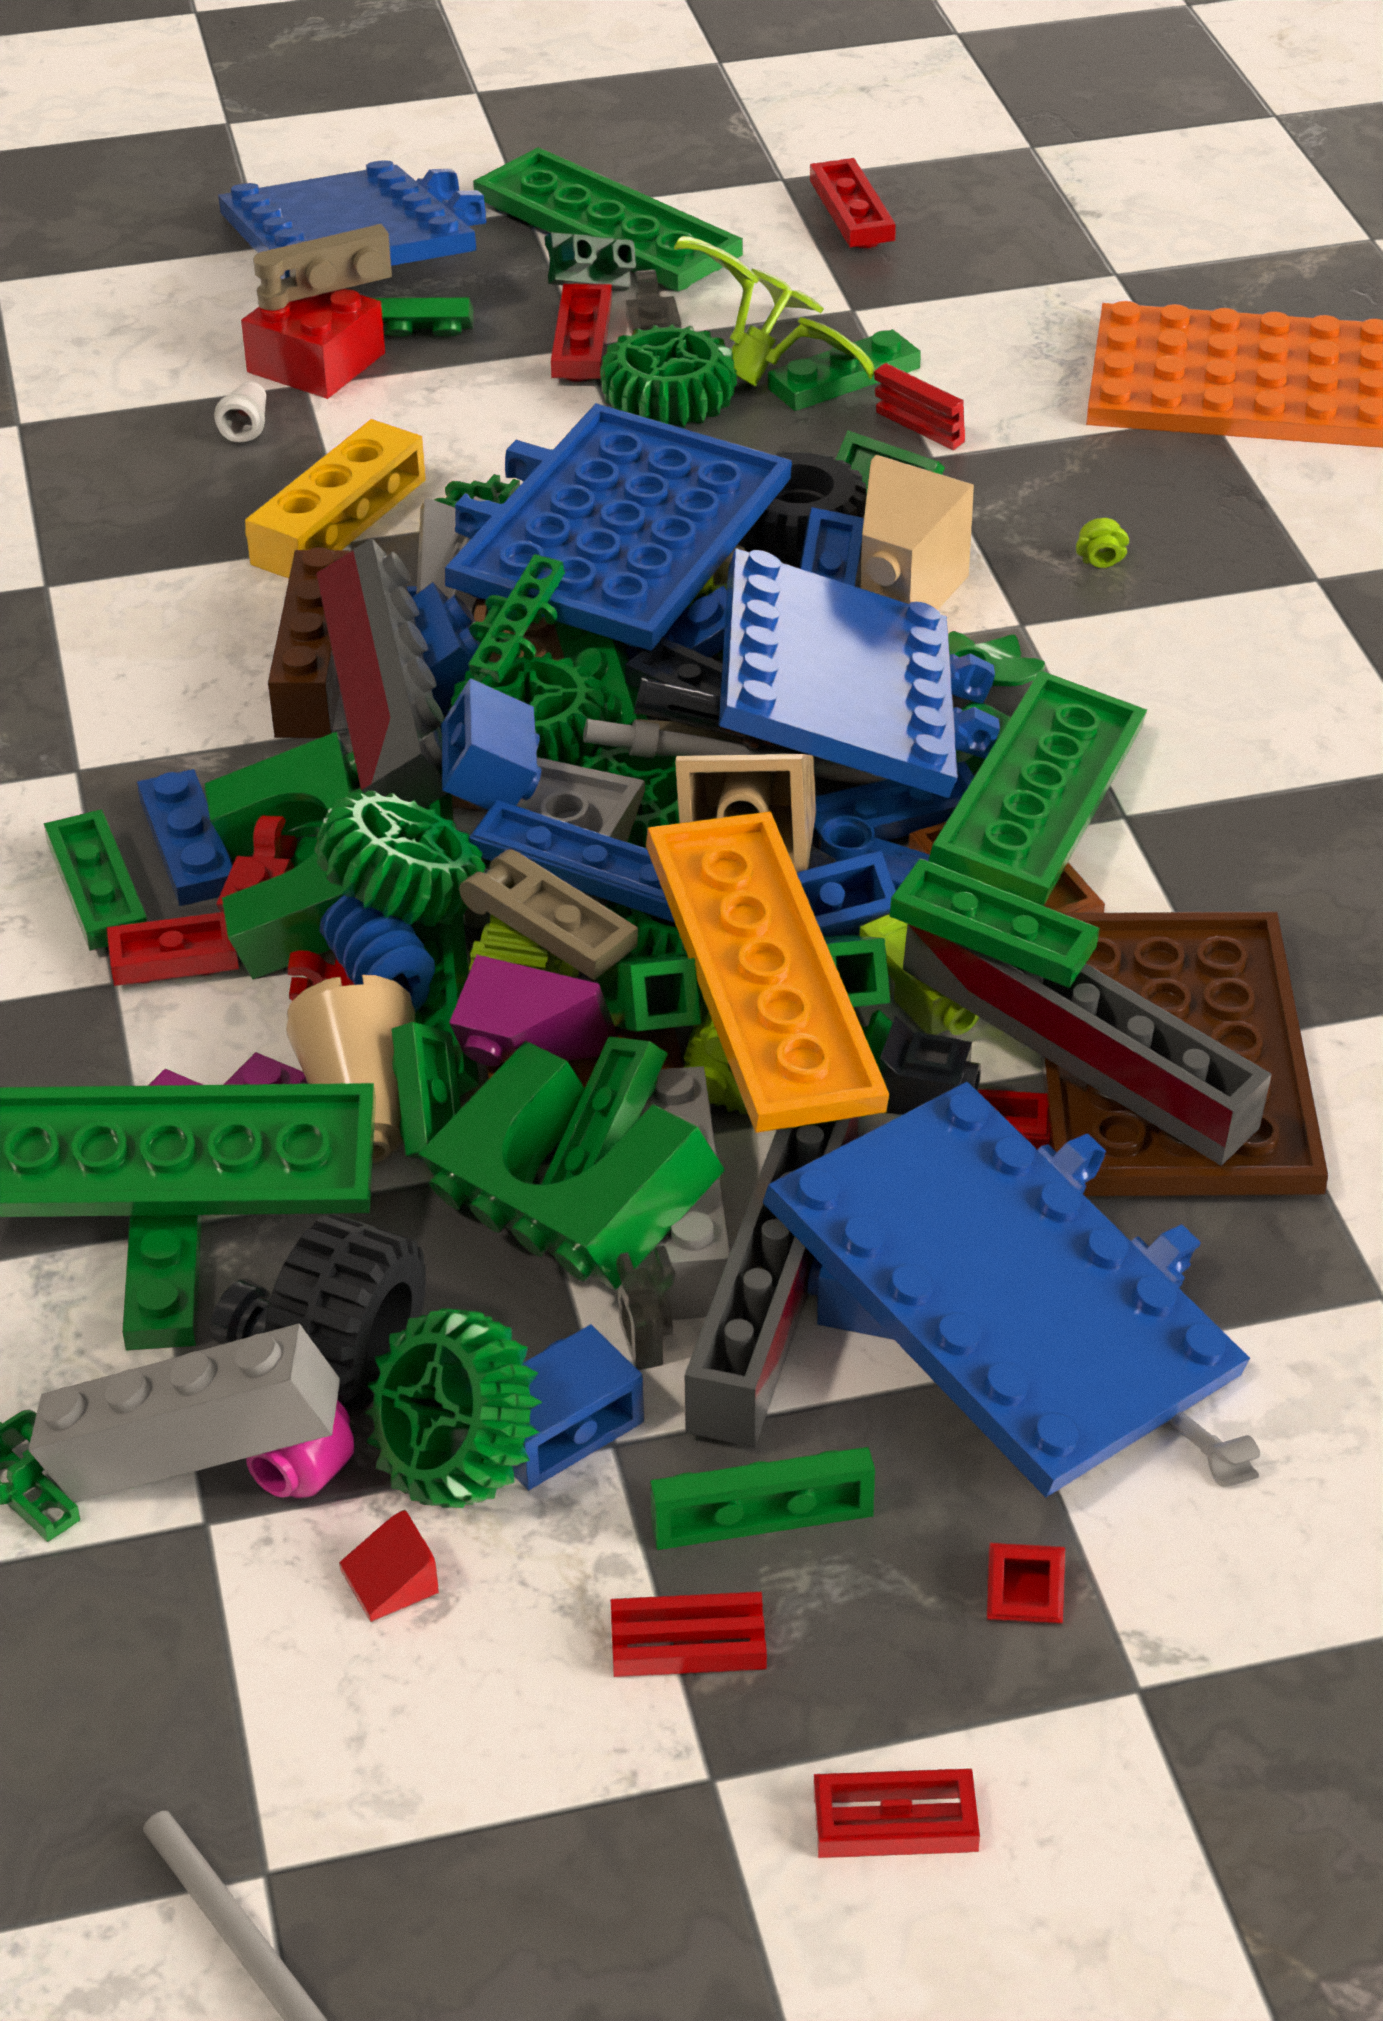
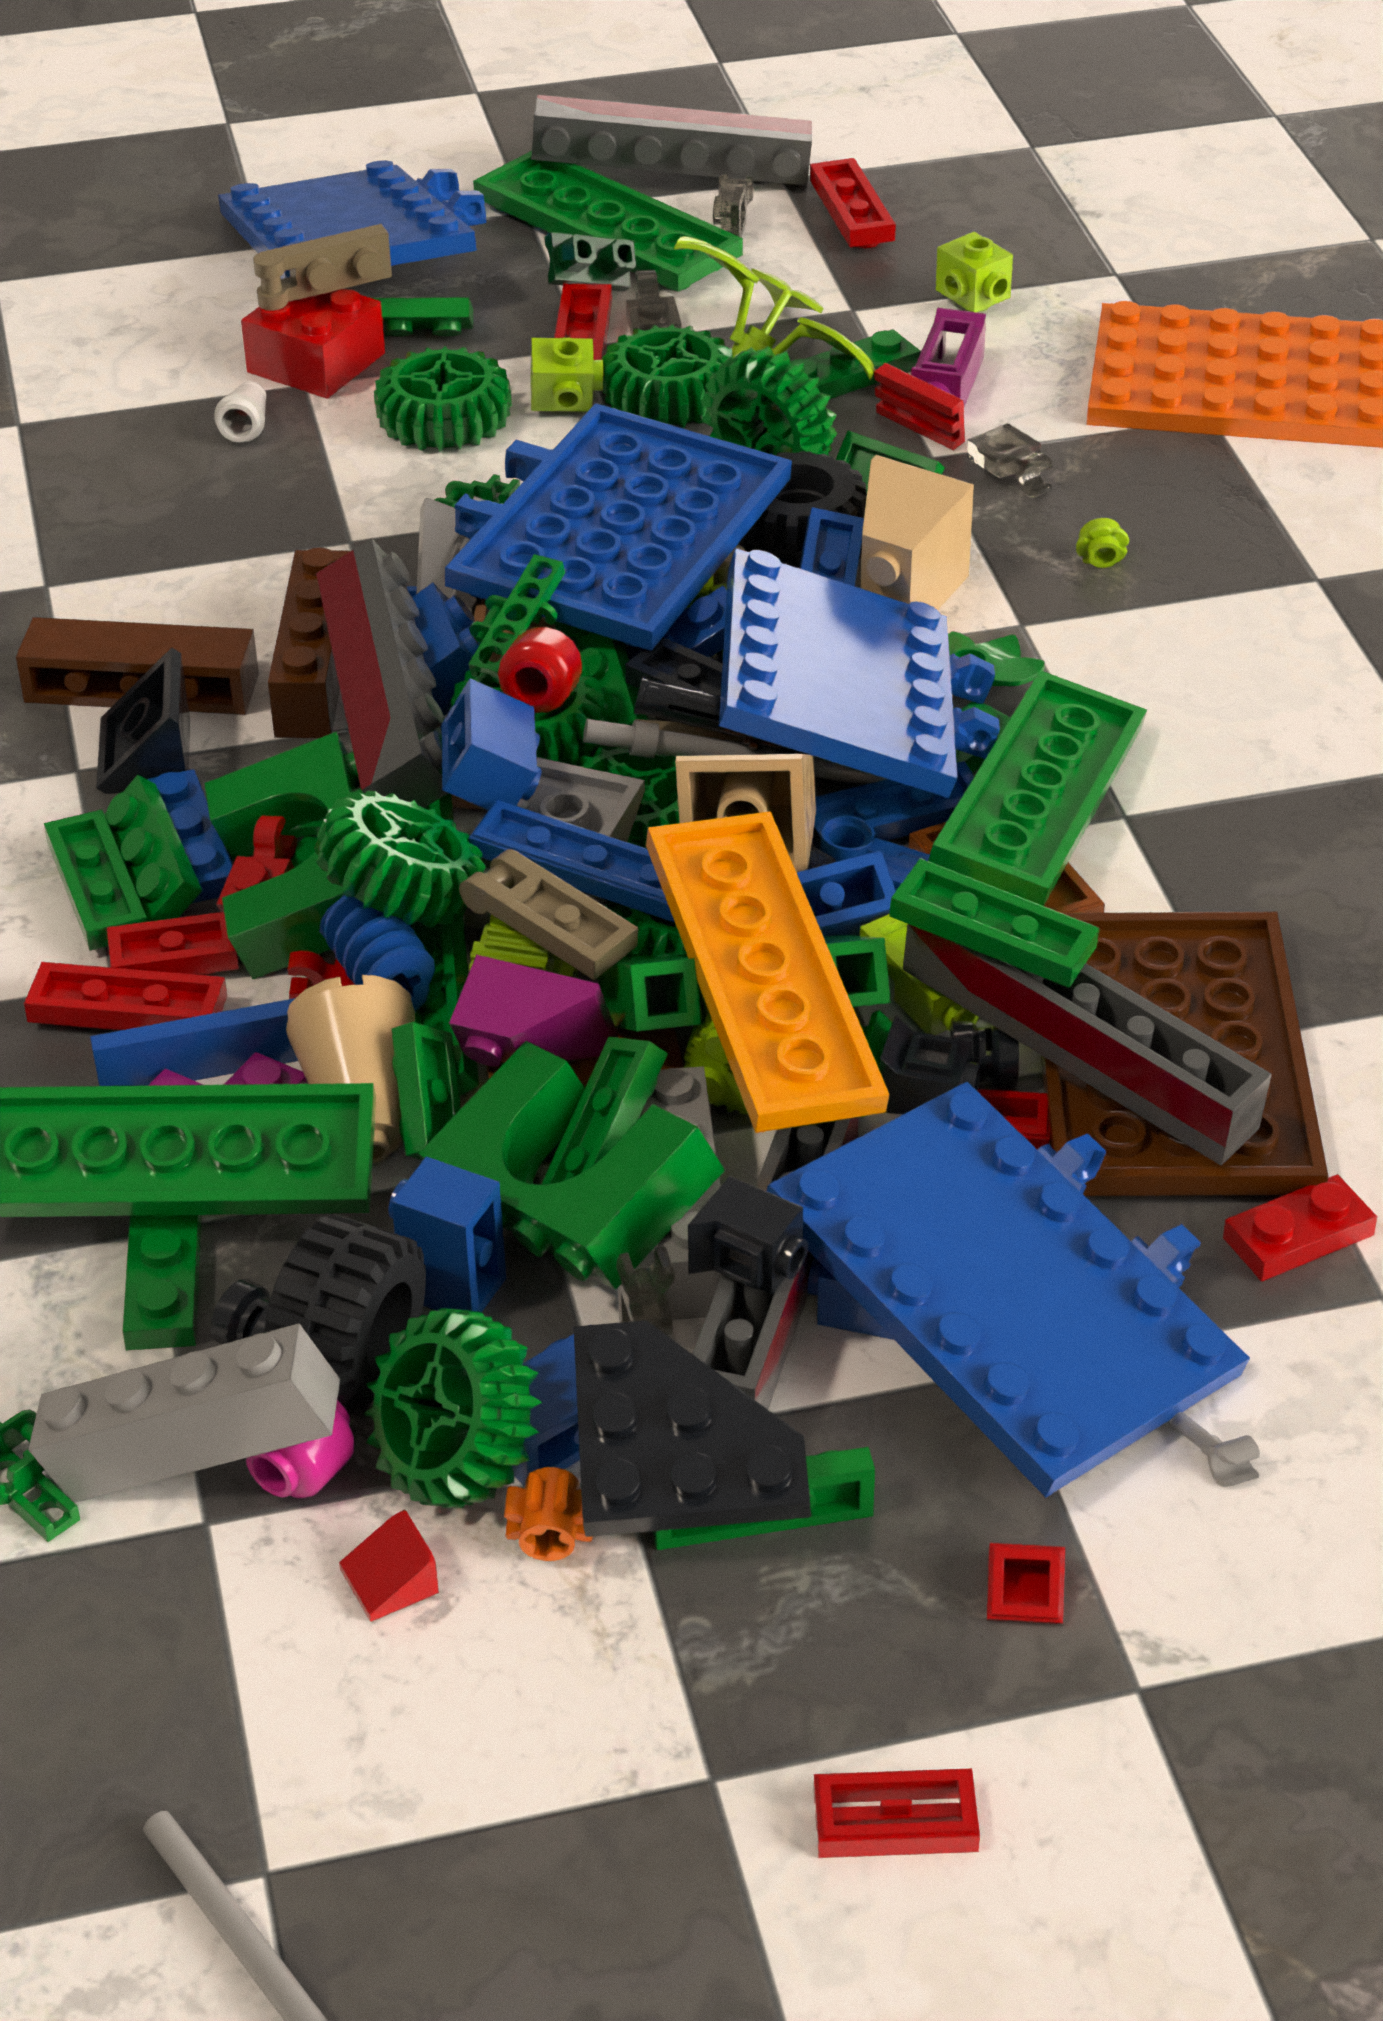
(103, 659): none -> reddish brown brick
(119, 996): none -> red plate
(146, 728): none -> black slope
(152, 851): none -> green plate
(193, 1046): none -> blue tile
(337, 496): yellow brick -> none
(442, 398): none -> green gear
(459, 1229): none -> blue brick
(540, 668): none -> red head
(546, 1514): none -> orange gear
(564, 374): none -> lime brick
(671, 140): none -> dark grey brick
(675, 1439): none -> black plate
(687, 1623): red tile -> none
(732, 202): none -> clear smoke plate
(747, 1236): none -> black window
(768, 405): none -> green gear
(960, 376): none -> magenta window
(974, 272): none -> lime brick
(1003, 1056): none -> black wheel
(1011, 452): none -> clear smoke plate
(1299, 1227): none -> red plate

